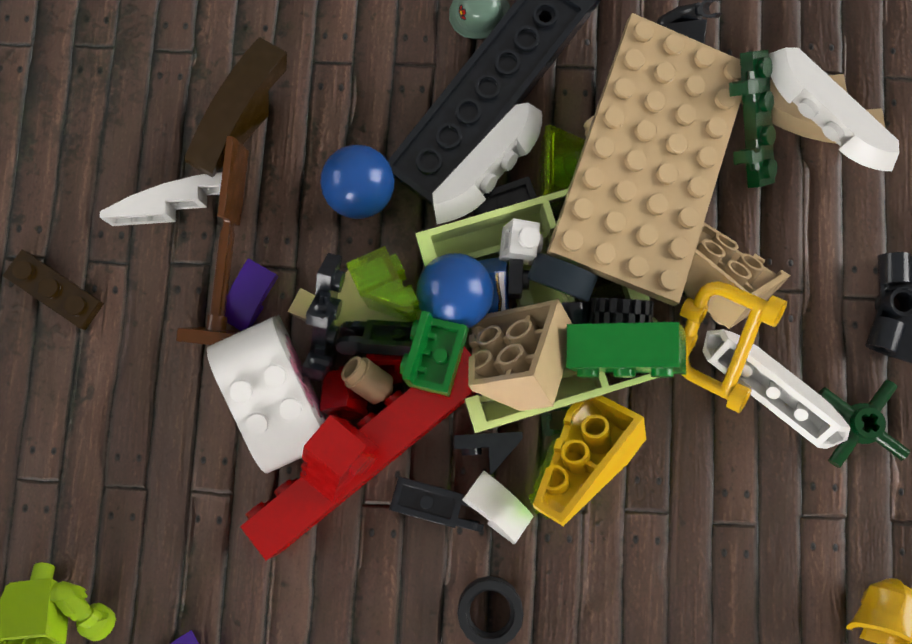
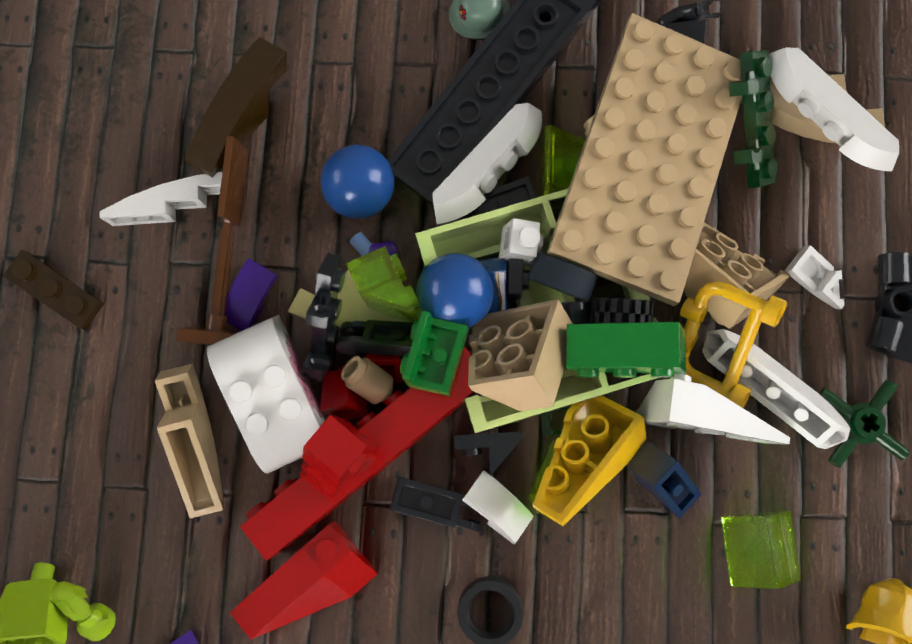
(189, 441): none -> tan slope
(311, 580): none -> red wedge
(364, 246): none -> arm
(664, 478): none -> dark blue slope
(695, 406): none -> white wedge
(761, 550): none -> clear neon green slope
(816, 276): none -> white slope

